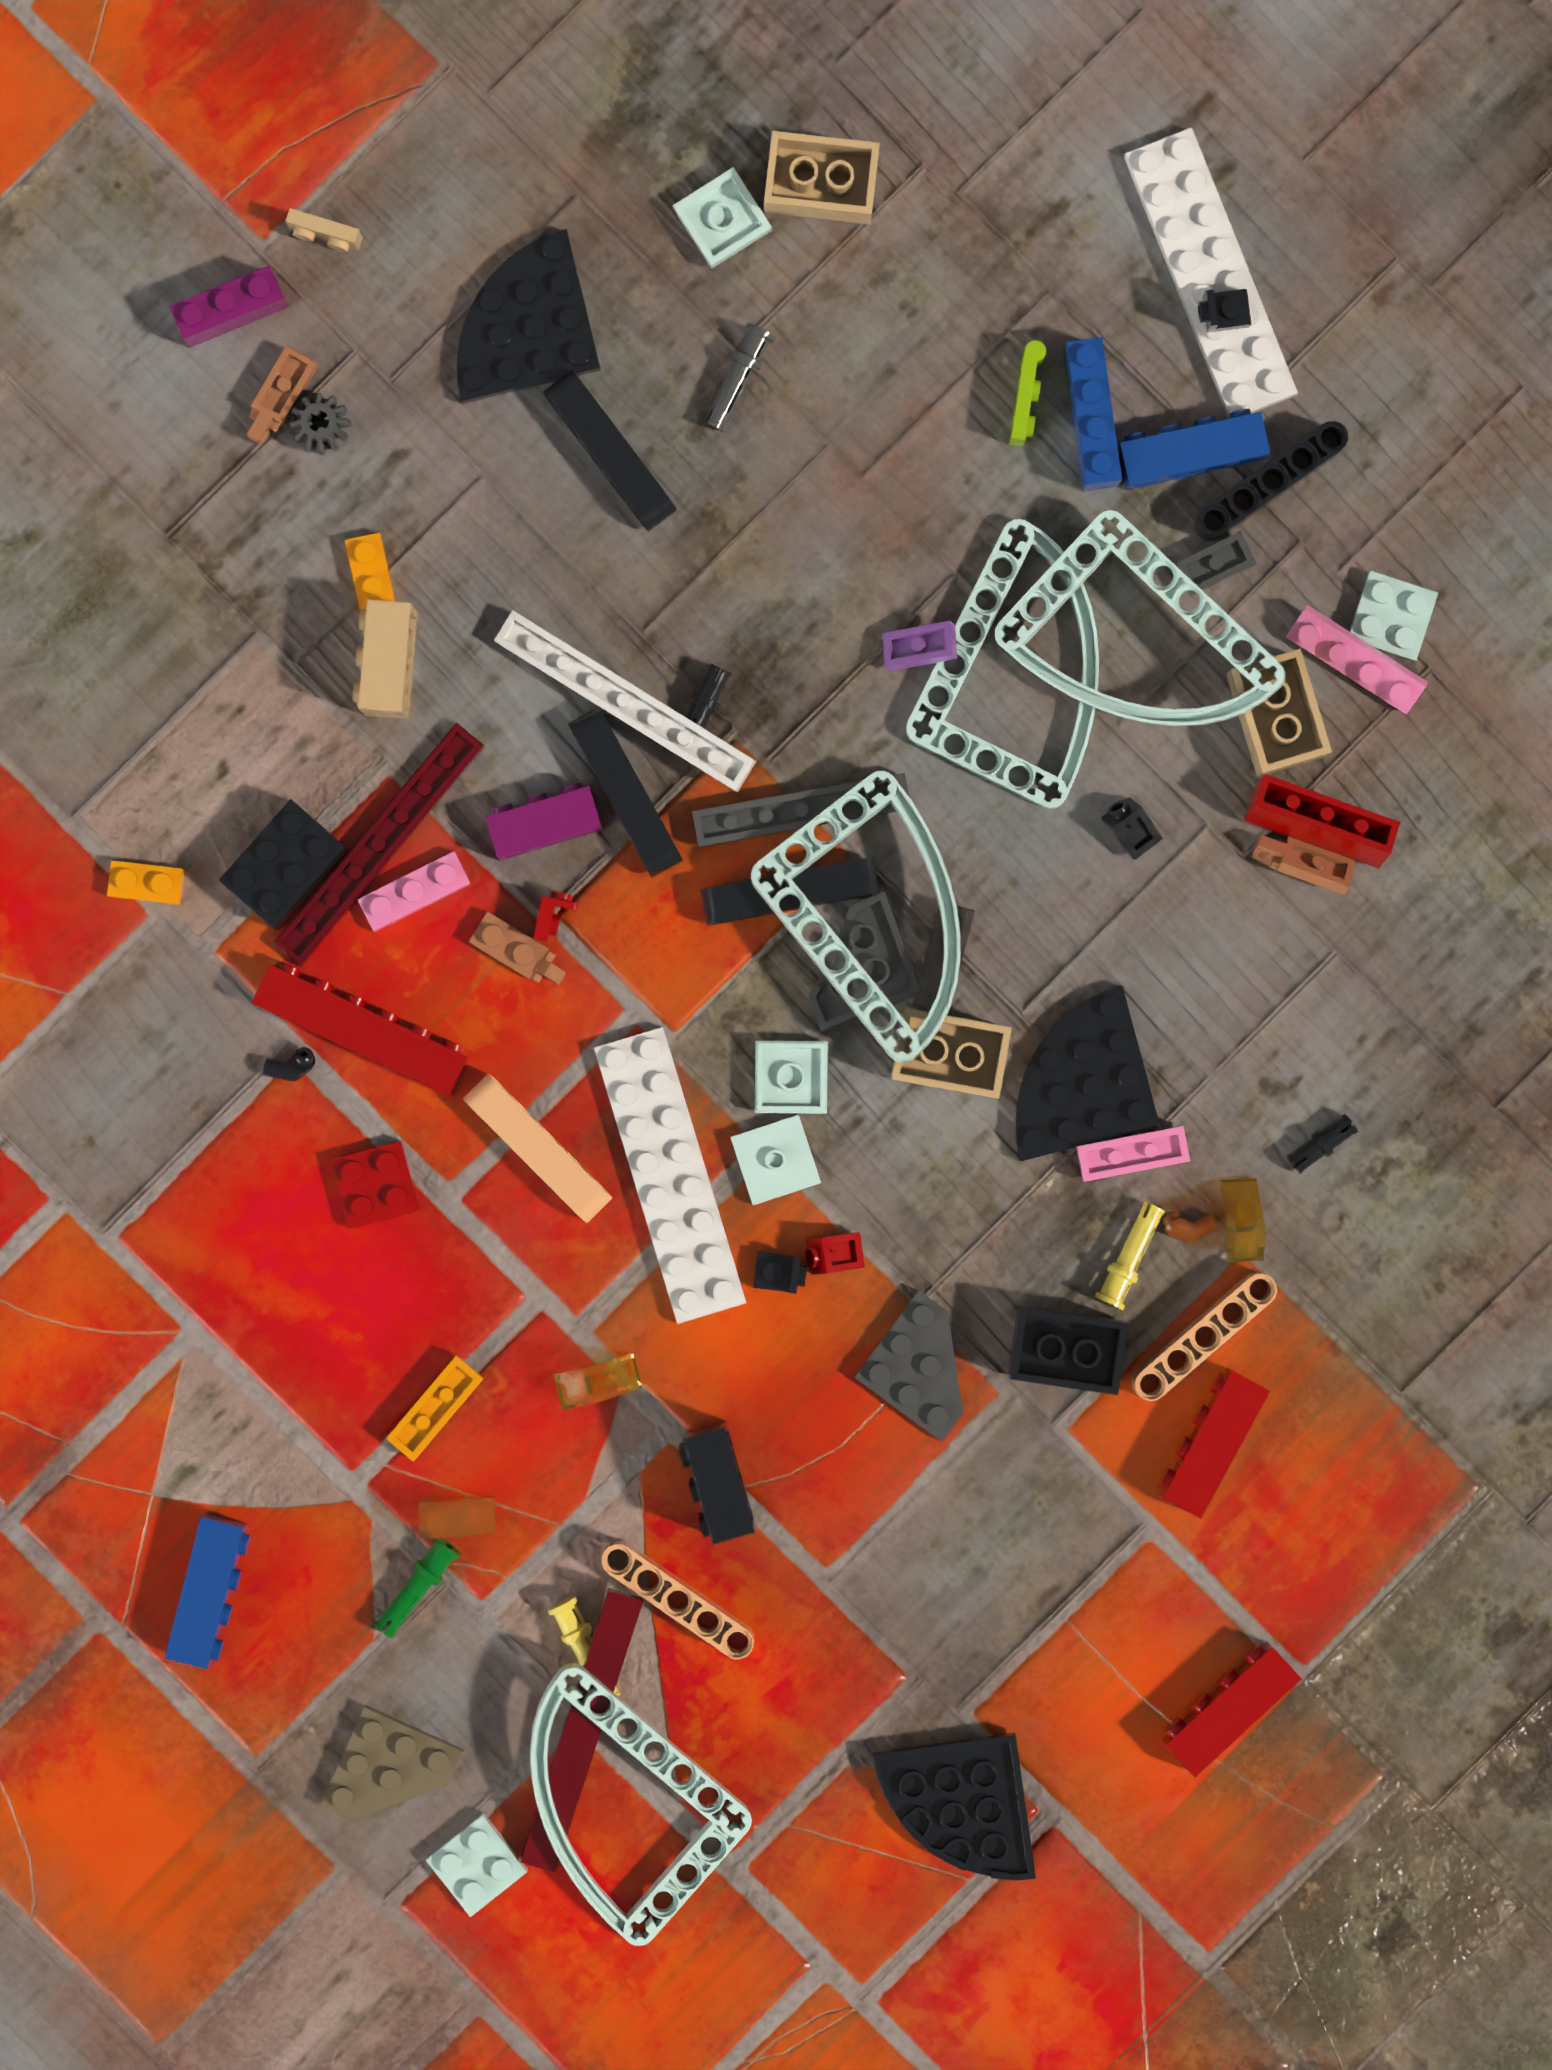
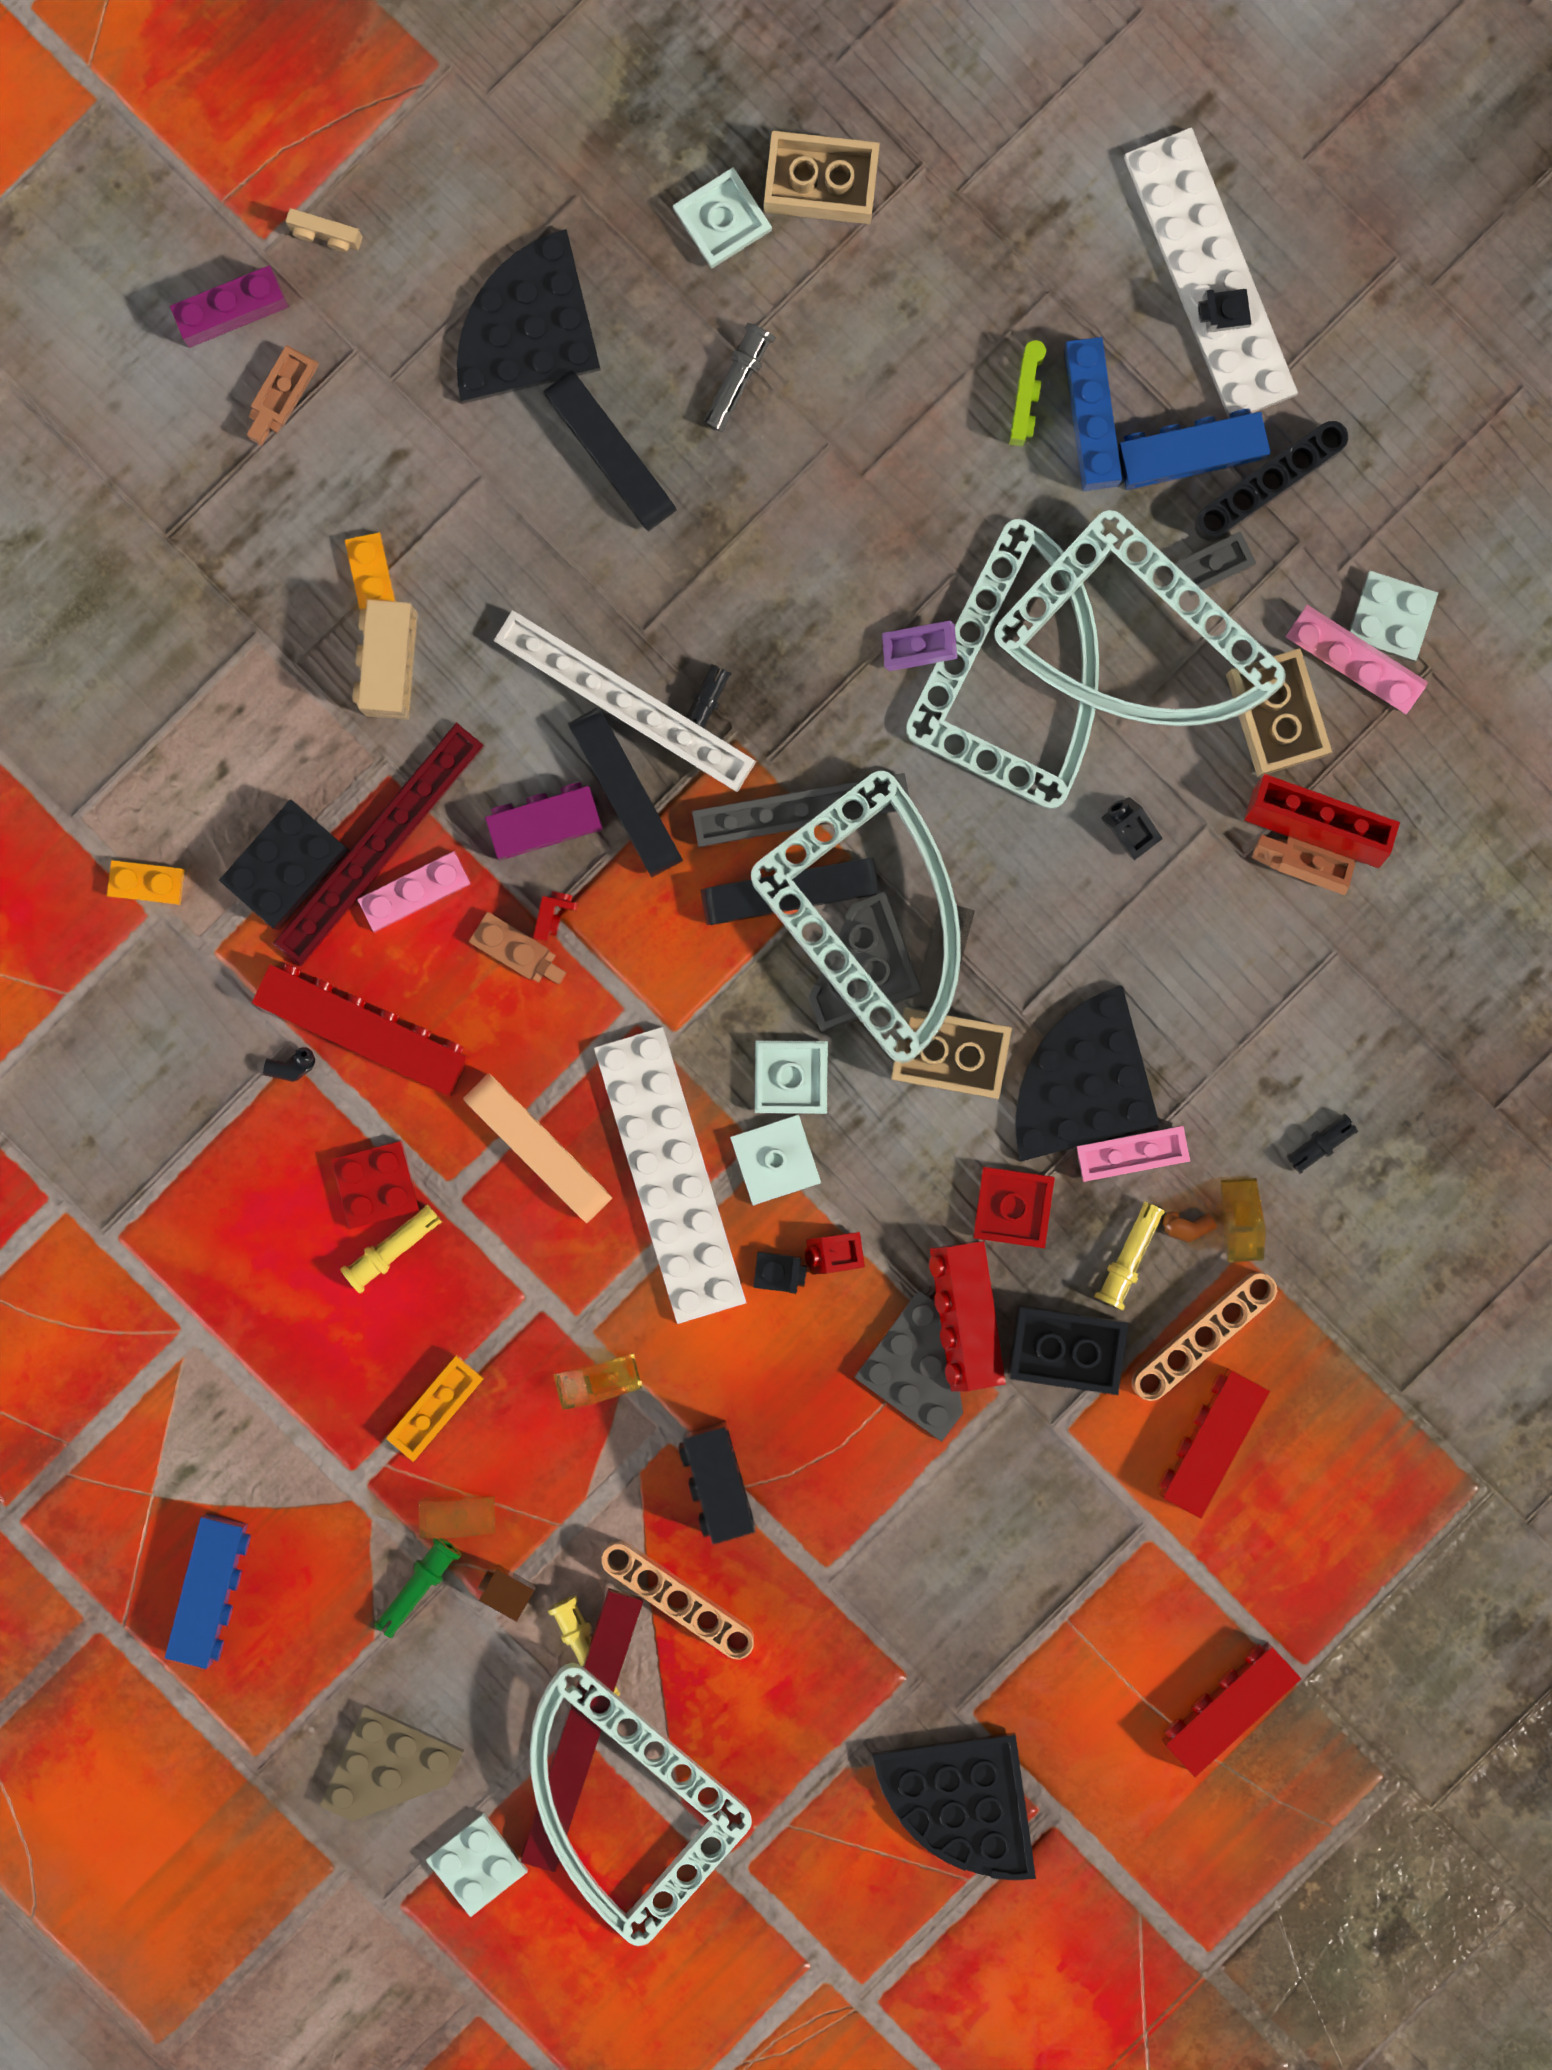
(317, 411): dark grey gear -> none
(377, 1259): none -> light yellow pin
(506, 1592): none -> reddish brown brick
(967, 1316): none -> red brick
(1013, 1207): none -> red plate

